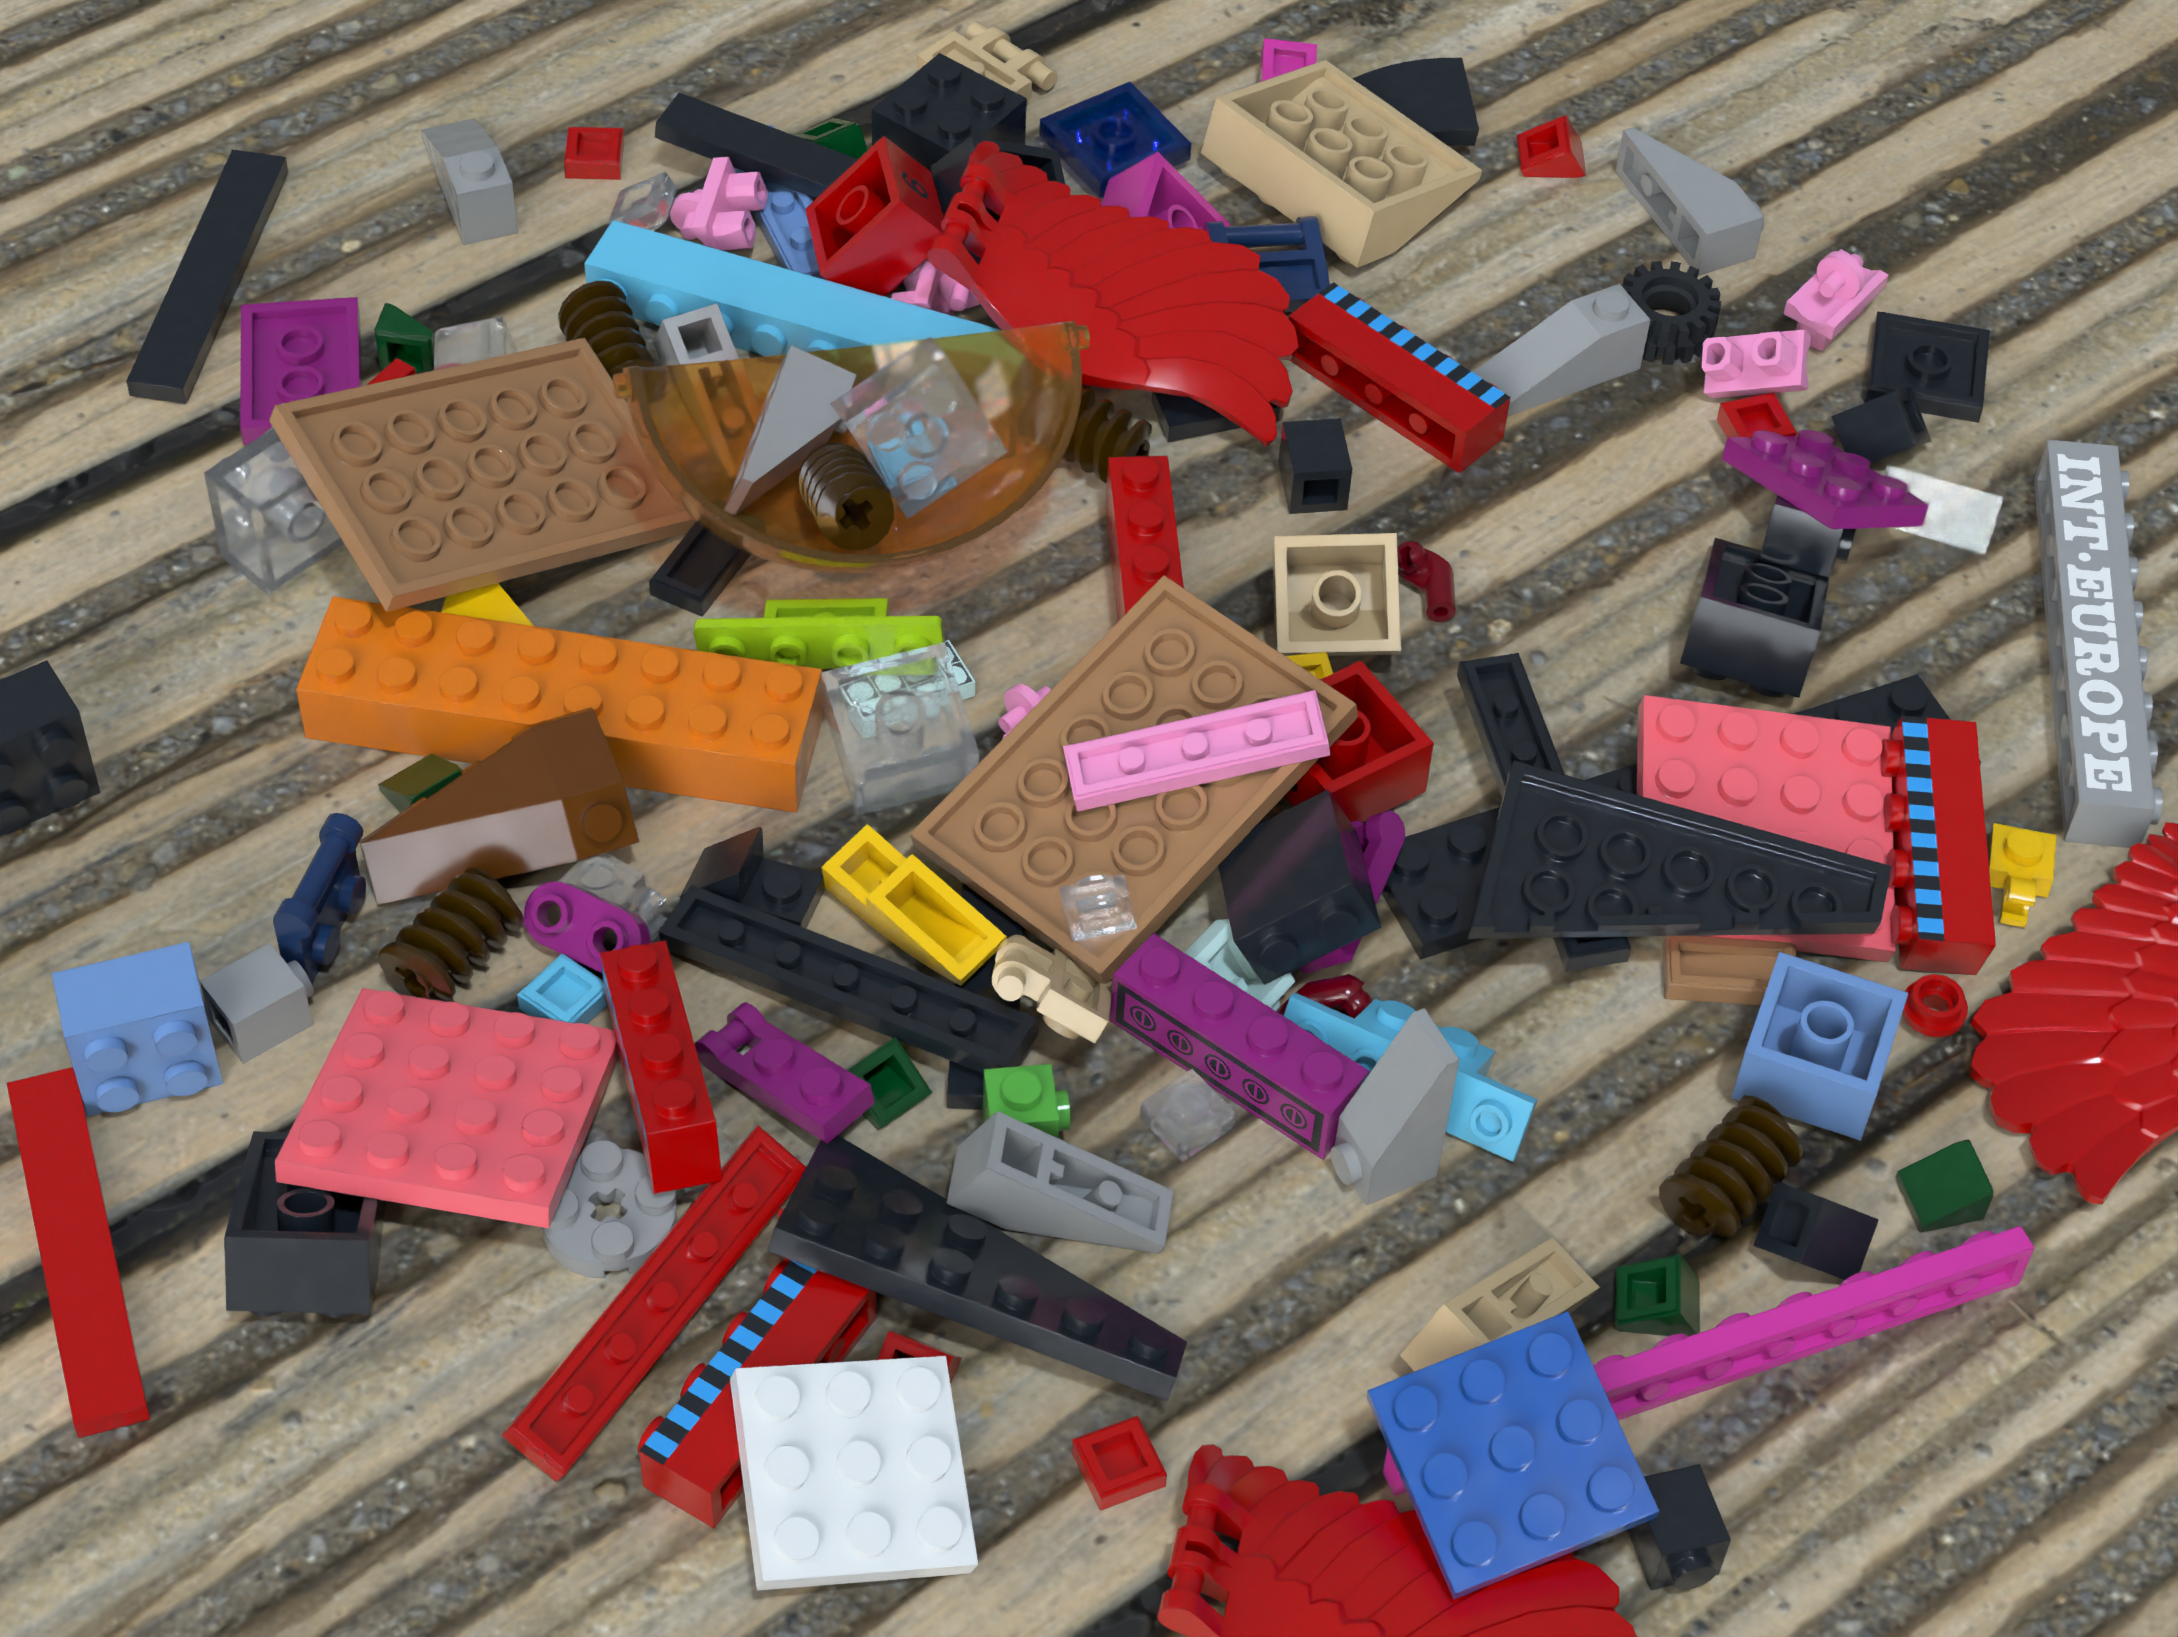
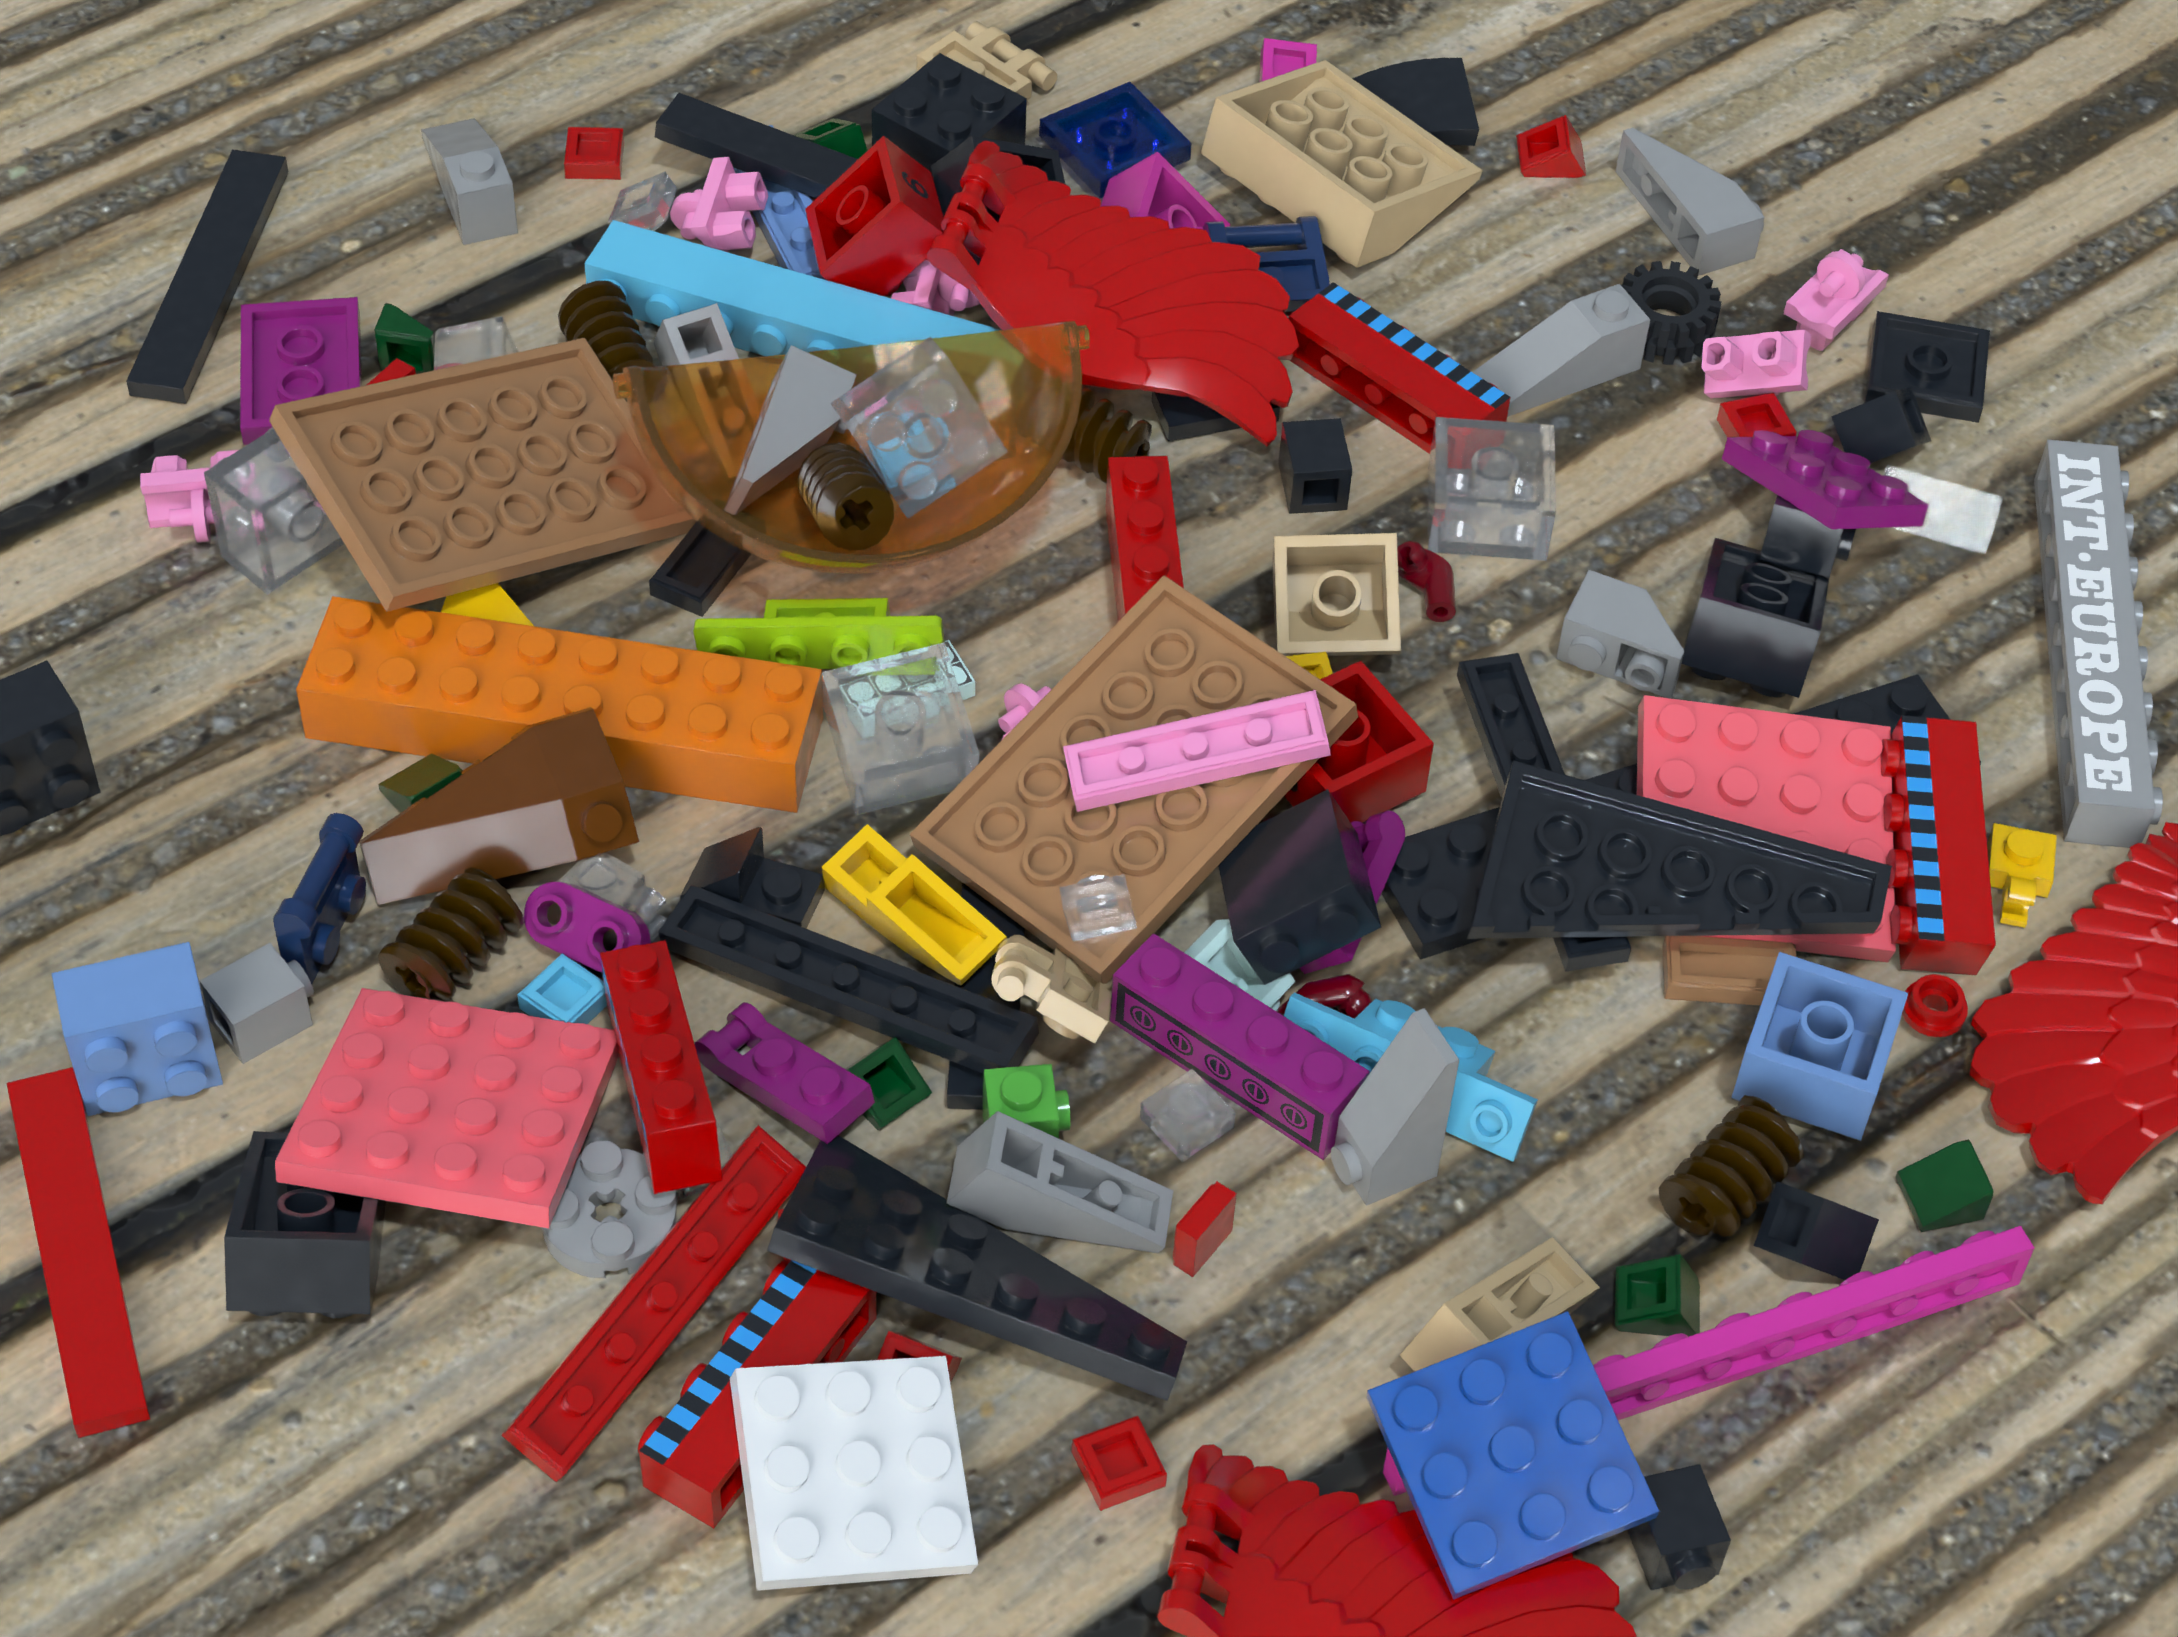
(179, 495): none -> bright pink hips
(1204, 1228): none -> red tile
(1491, 488): none -> clear brick
(1620, 635): none -> light grey slope

